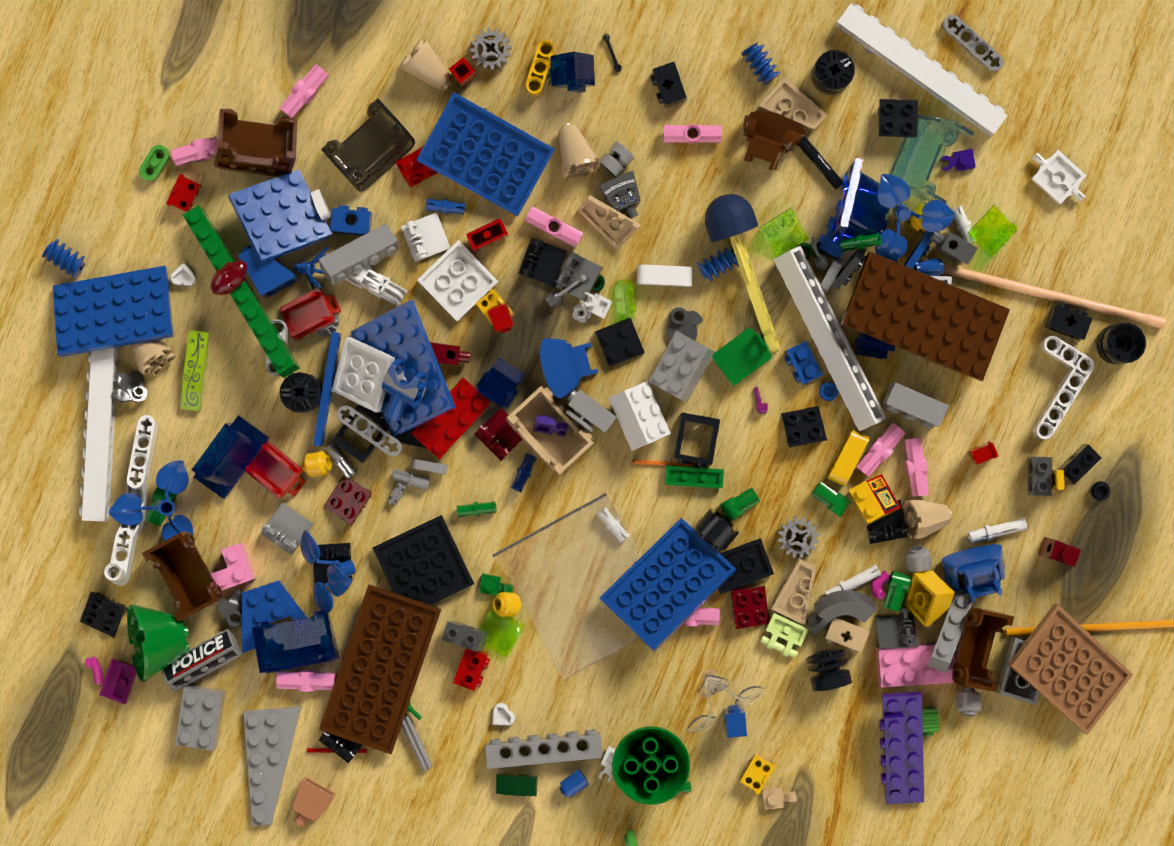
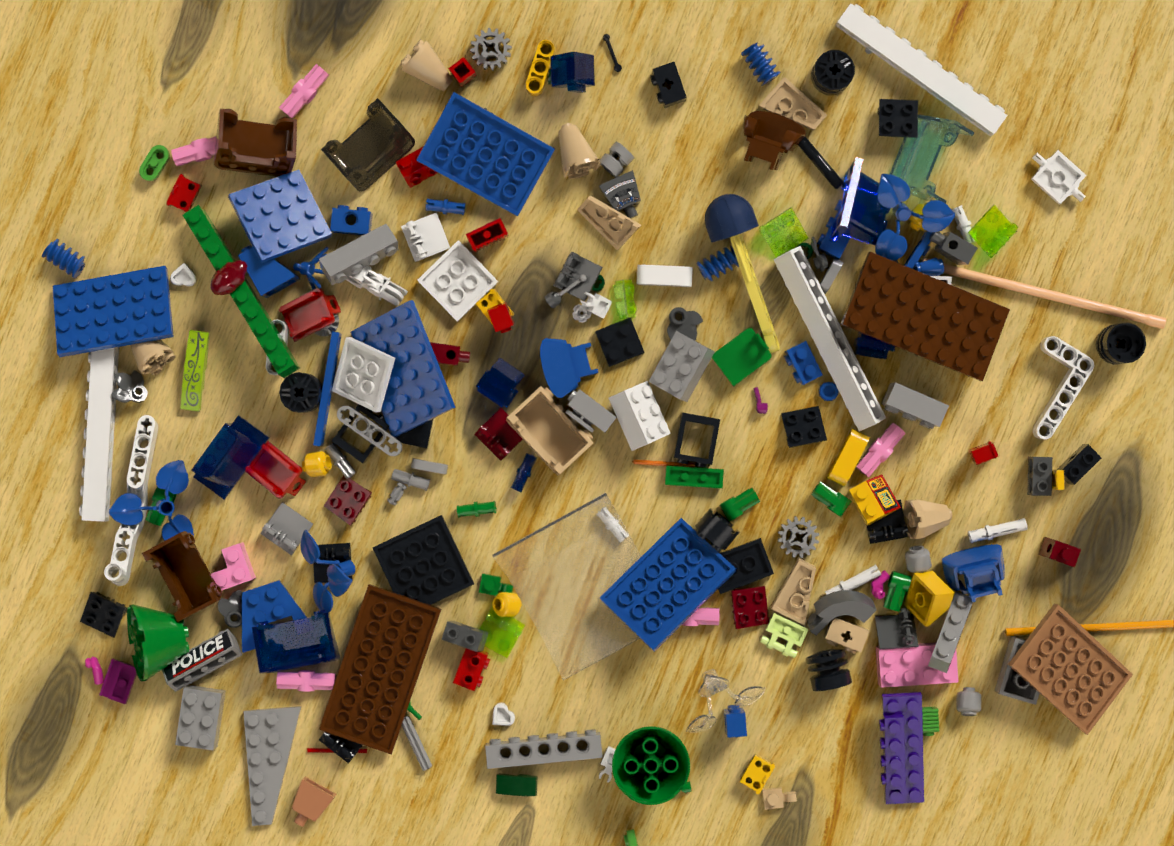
(320, 204): white beam -> none
(402, 390): blue connector -> none
(446, 429): red plate -> none
(542, 221): bright pink piece -> none
(542, 262): black hinge -> none
(548, 426): dark purple plate -> none
(573, 784): blue brick -> none
(705, 133): bright pink piece -> none
(852, 265): black plate -> none
(861, 242): green pin -> none
(916, 467): bright pink piece -> none
(961, 160): dark purple plate -> none
(970, 46): light grey beam -> none
(975, 648): reddish brown windscreen -> none
(1057, 323): black brick -> none
(1100, 490): black plate -> none

